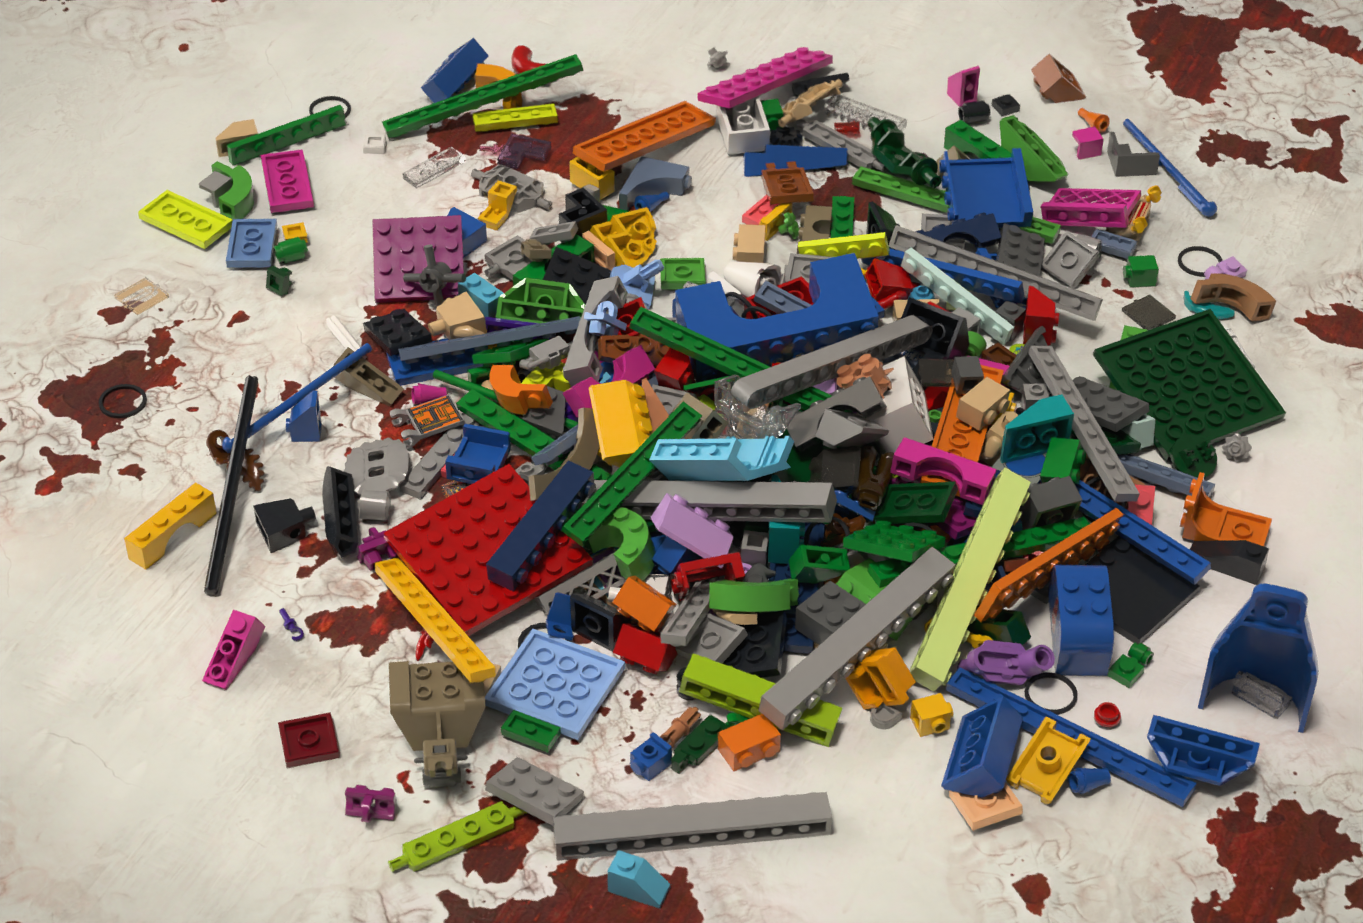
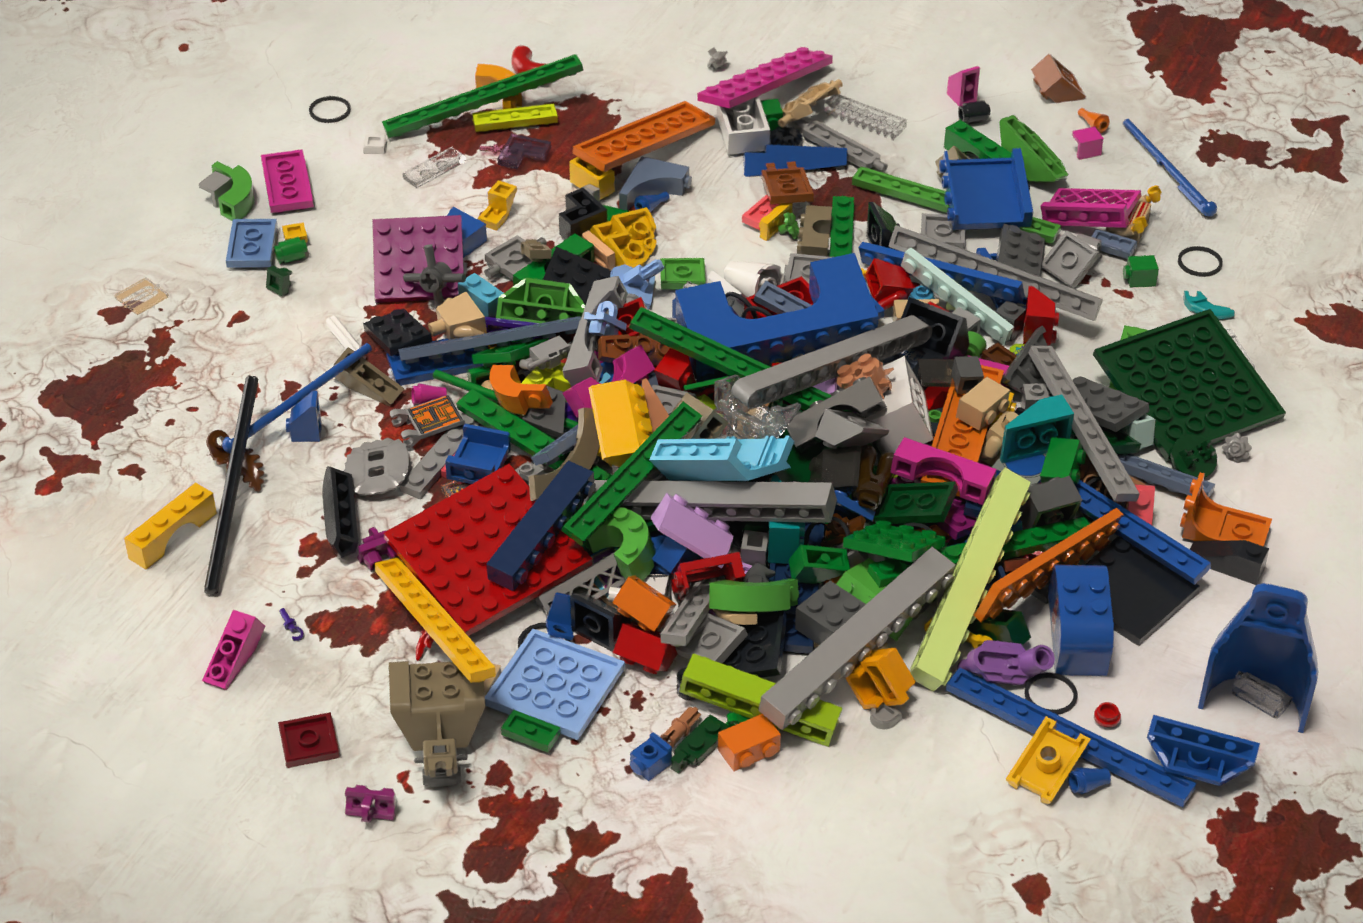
(118, 387): black piece -> none
(185, 219): neon yellow plate -> none
(233, 133): tan slope -> none
(282, 522): black torso -> none
(286, 135): green plate -> none
(374, 505): light grey piece -> none
(455, 71): blue wedge -> none
(456, 837): lime plate -> none
(528, 192): light grey plate -> none
(534, 790): light grey plate -> none
(553, 233): light grey plate -> none
(636, 880): medium azure slope -> none
(692, 825): light grey brick -> none
(749, 243): tan brick -> none
(801, 87): black hinge -> none
(847, 128): clear red pin -> none
(862, 245): neon yellow plate -> none
(891, 151): dark green plate -> none
(931, 714): yellow brick -> none
(980, 231): dark blue arch -> none
(983, 749): blue slope -> none
(989, 809): light nougat plate -> none
(1005, 105): black plate -> none
(1128, 163): dark grey panel -> none
(1129, 670): green plate -> none
(1148, 312): clear smoke piece -> none
(1229, 266): lavender plate -> none
(1235, 291): medium nougat arch -> none

